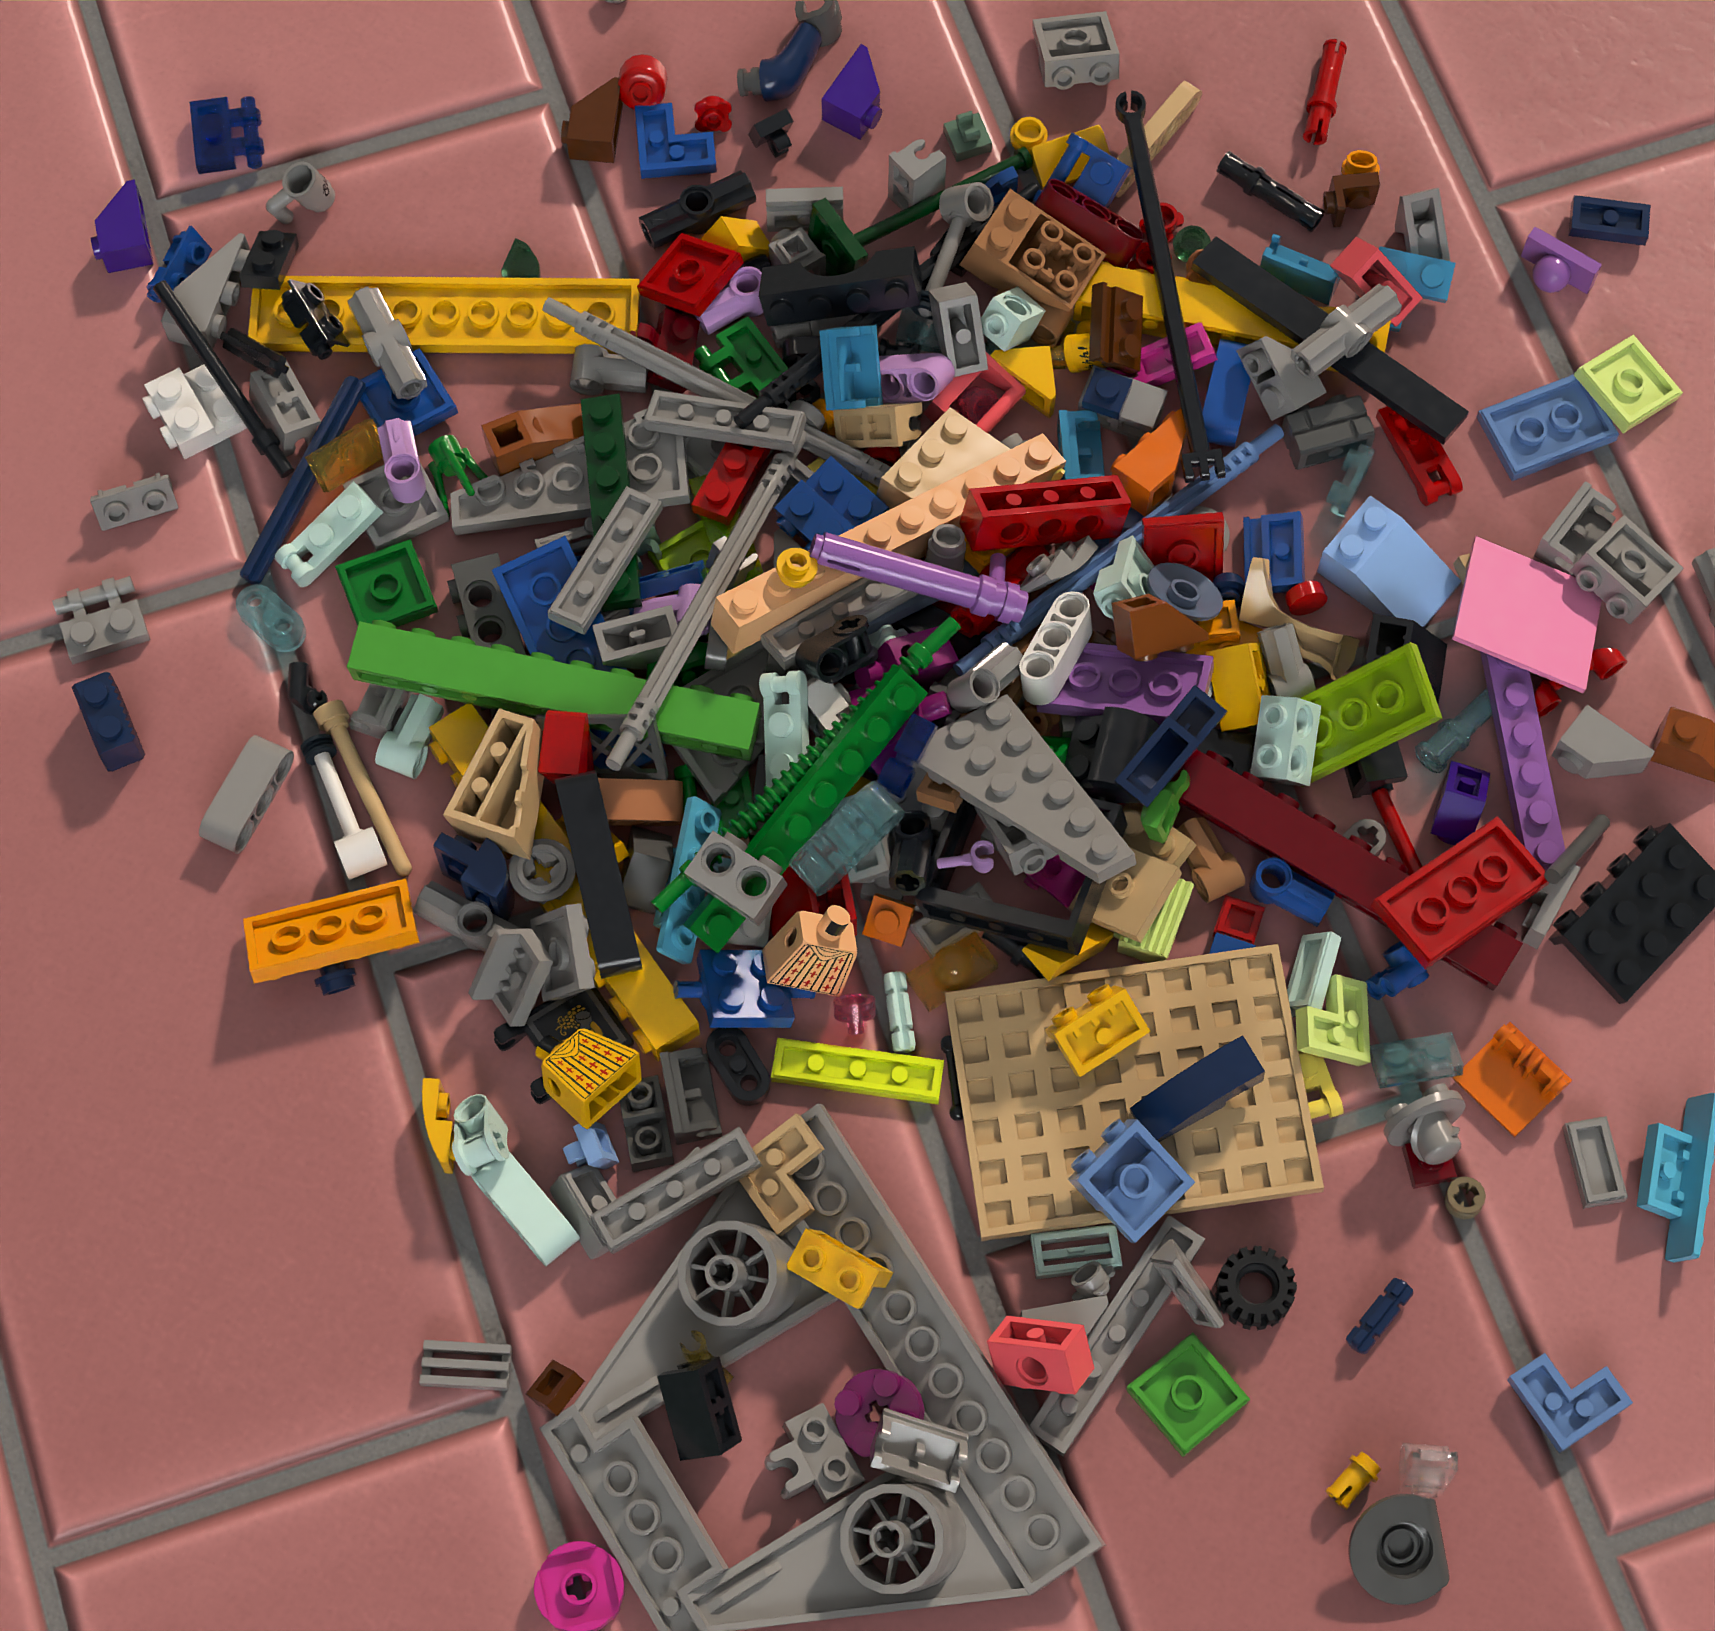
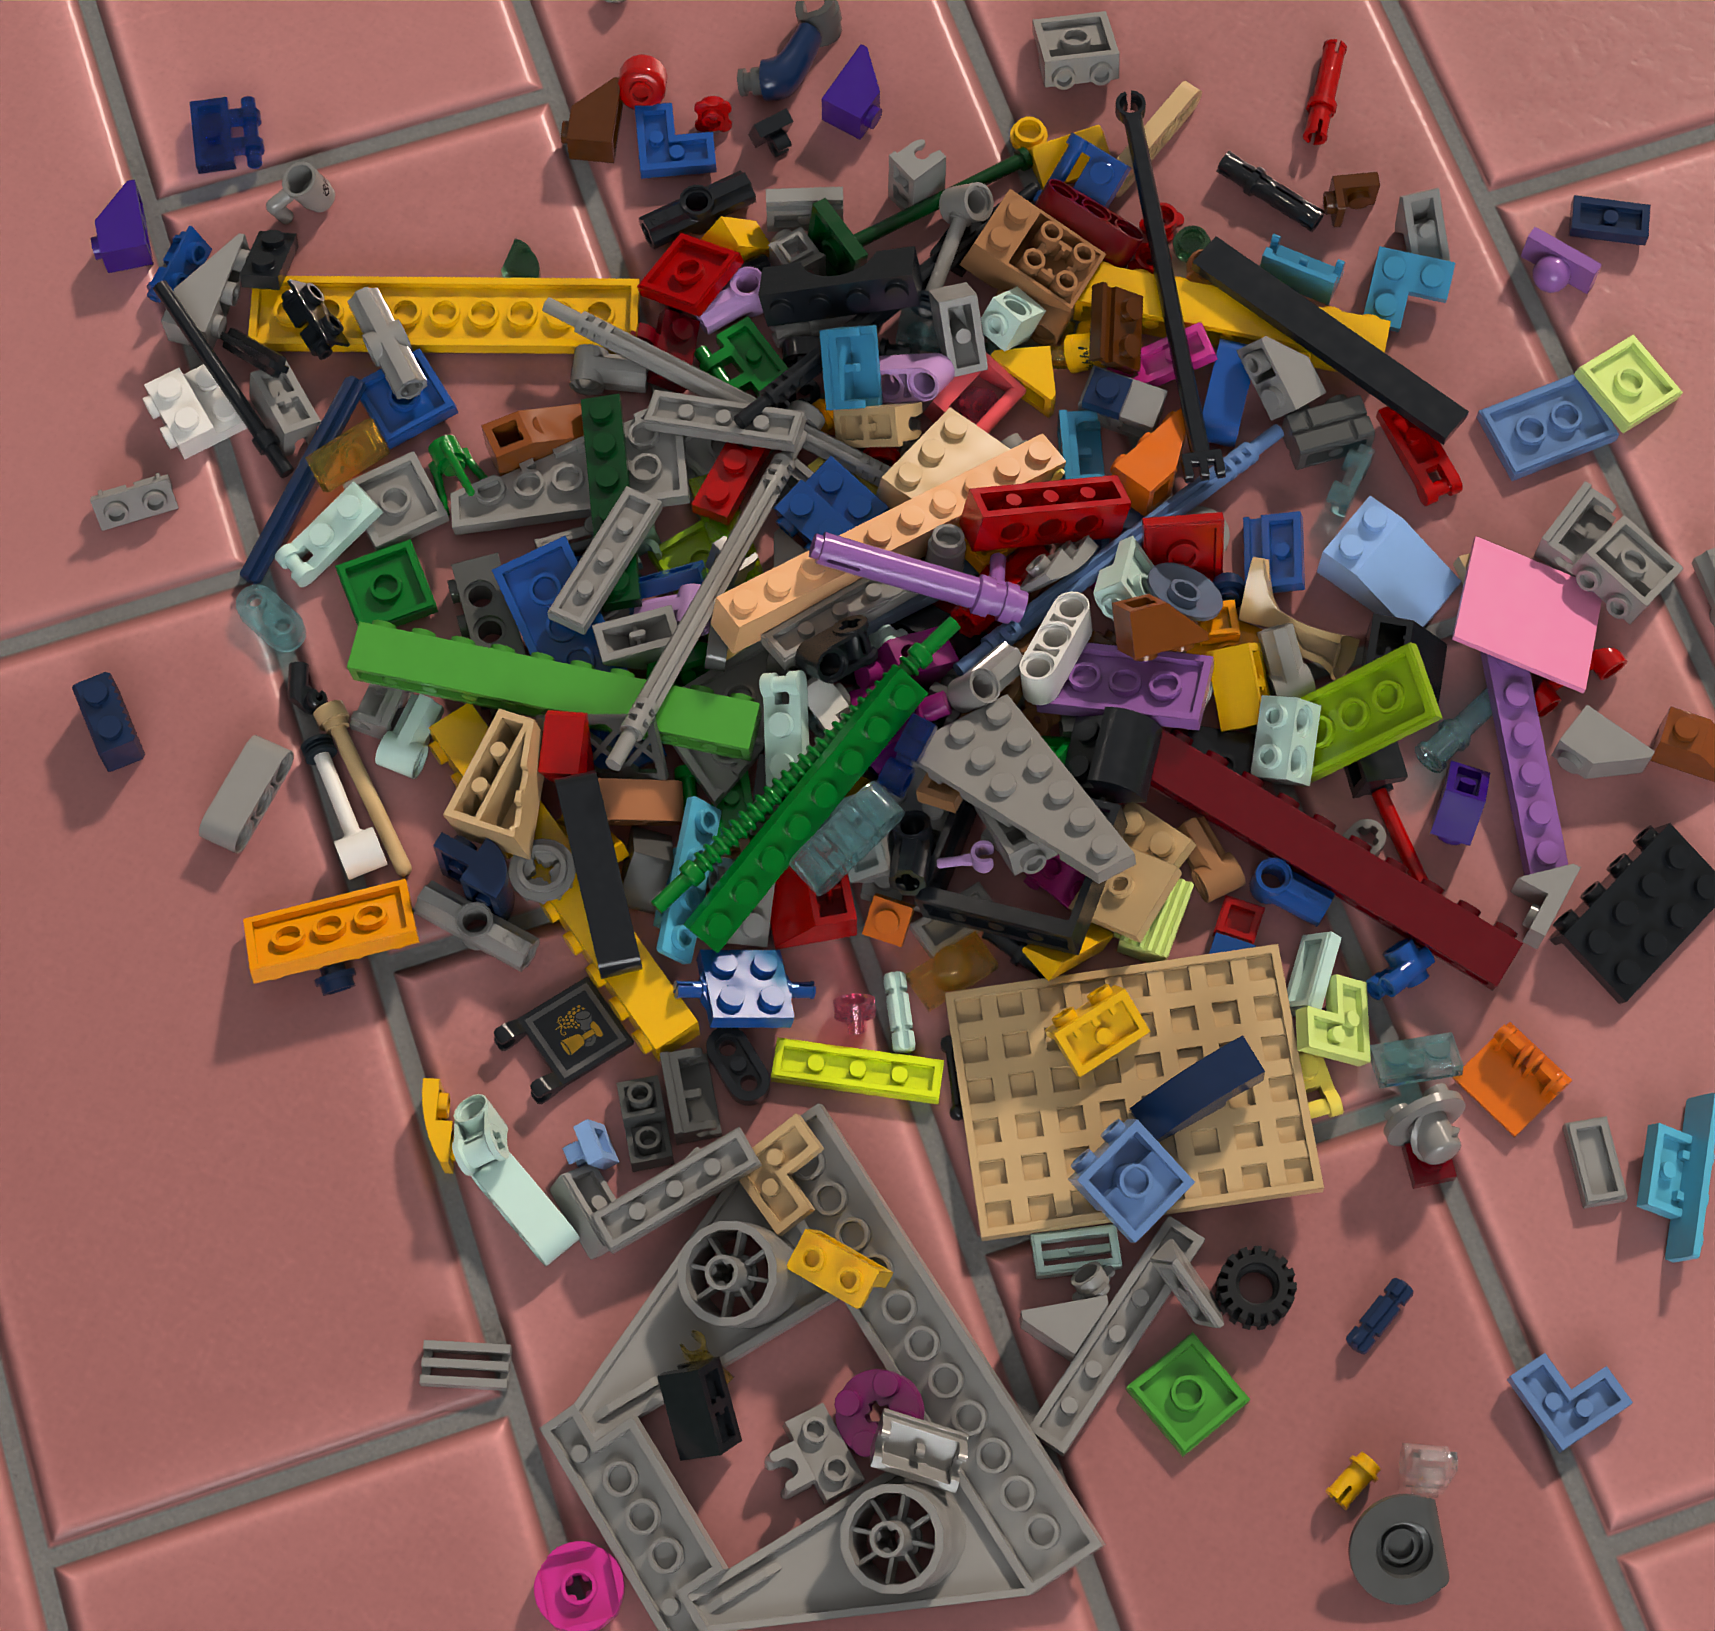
(103, 630): light grey plate -> none
(401, 460): lavender piece -> none
(512, 973): light grey bracket -> none
(555, 1387): reddish brown tile -> none
(565, 939): light grey plate -> none
(587, 1073): yellow torso -> none
(731, 884): light grey brick -> none
(796, 576): yellow plate -> none
(812, 952): light nougat torso -> none
(967, 136): sand green tile -> none
(1002, 183): blue tile -> none
(1041, 1354): coral brick -> none
(1163, 810): bright green plate -> none
(1171, 746): dark blue slope -> none
(1306, 598): red tile -> none
(1346, 331): light grey piece -> none
(1360, 162): light orange plate -> none
(1365, 266): coral slope -> none
(1459, 1210): dark tan bush -> none
(1460, 892): red tile -> none
(1577, 849): dark grey bar -> none

